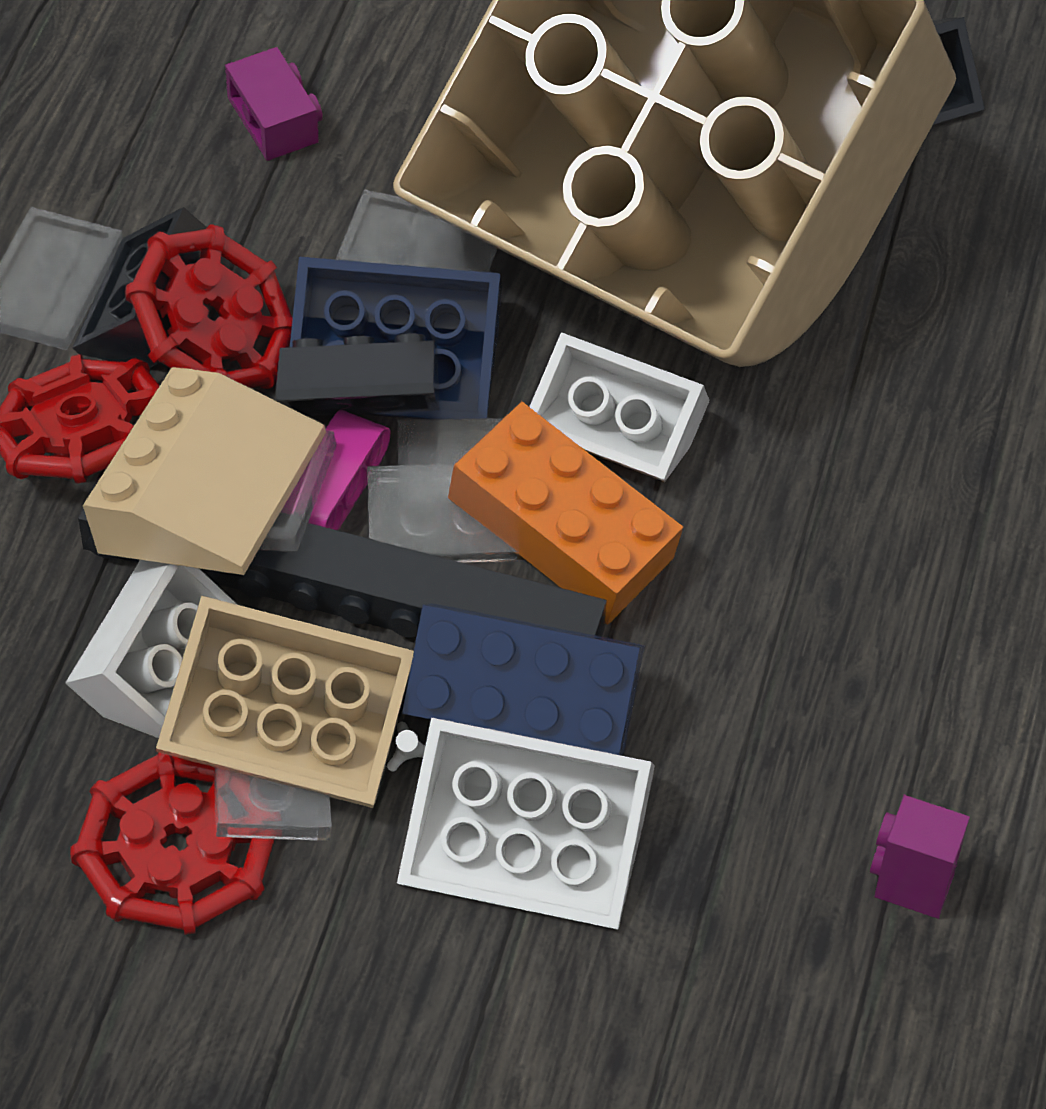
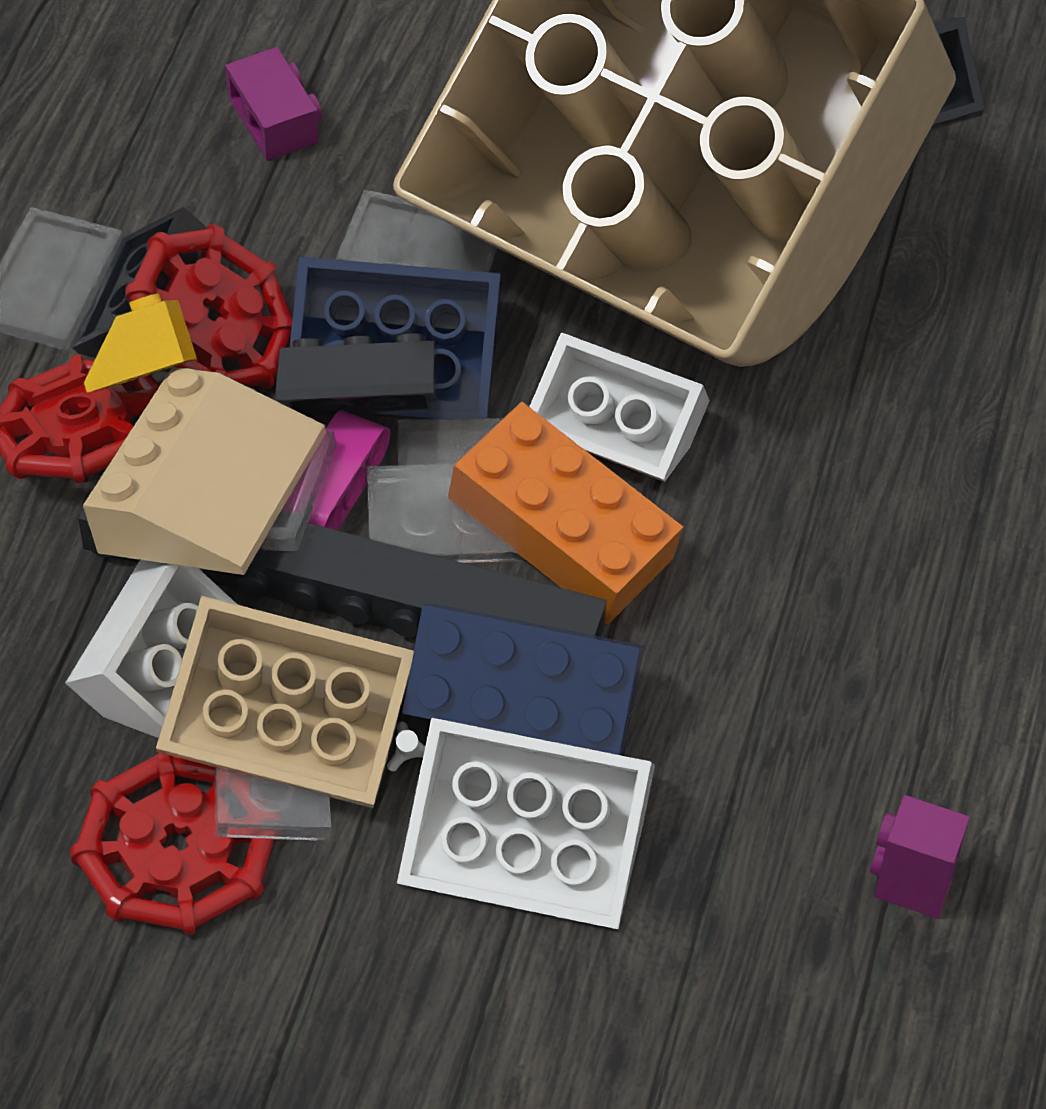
(141, 344): none -> yellow slope

